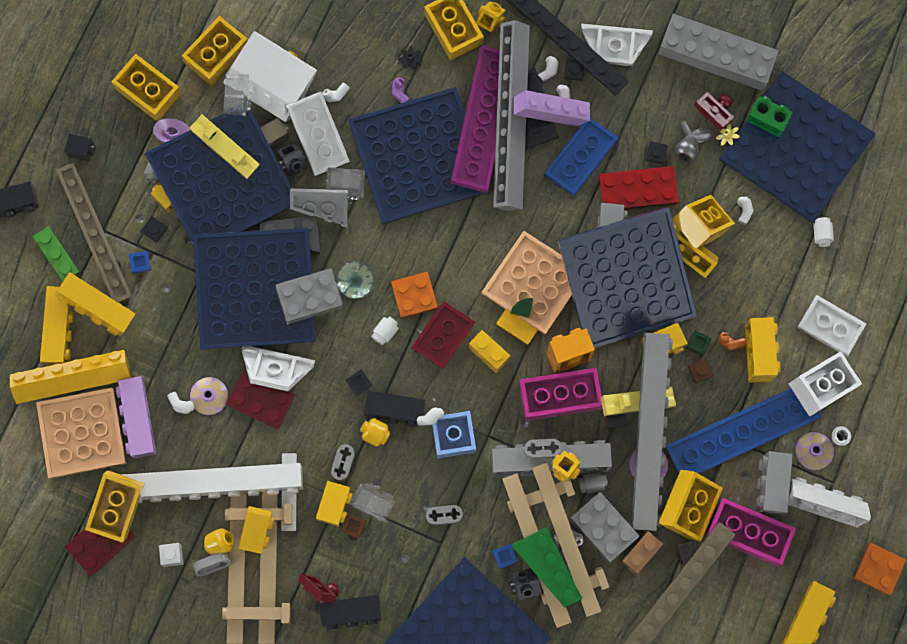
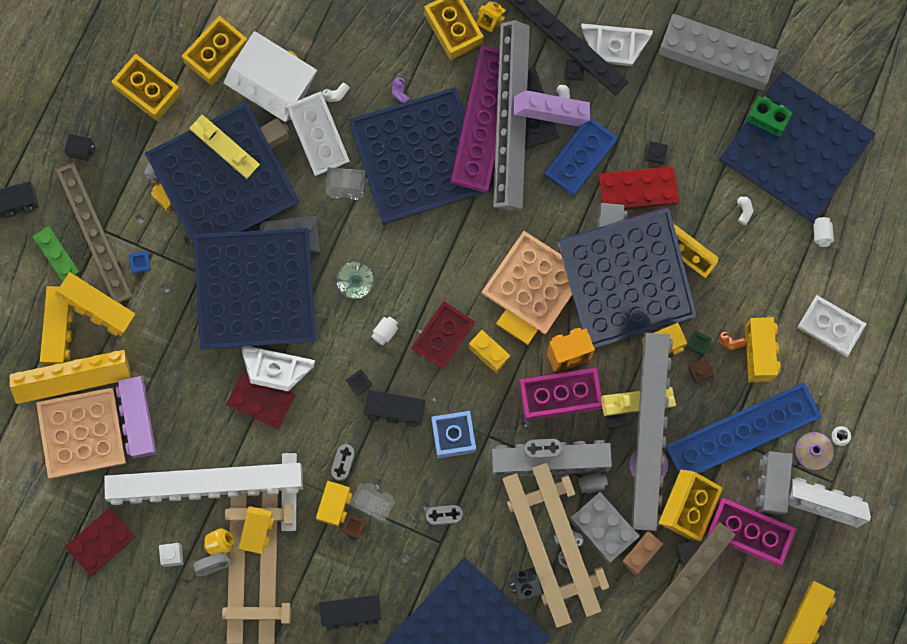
(114, 506): yellow brick -> none
(154, 229): black plate -> none
(168, 129): lavender dish -> none
(178, 405): white arm -> none
(210, 405): tan dish -> none
(236, 94): clear brick -> none
(292, 159): black brick -> none
(309, 296): light grey brick -> none
(318, 589): dark red plate -> none
(323, 203): light grey wing -> none
(375, 432): yellow head -> none
(410, 57): black plant -> none
(414, 295): orange plate -> none
(431, 417): white arm -> none
(504, 556): blue plate -> none
(522, 308): dark green tile -> none
(545, 560): green wing -> none
(551, 69): white arm -> none
(566, 460): yellow brick -> none
(687, 149): flat silver piece -> none
(702, 221): yellow brick -> none
(715, 110): dark red plate -> none
(727, 135): light yellow plant -> none
(825, 383): white brick -> none
(879, 569): orange plate -> none

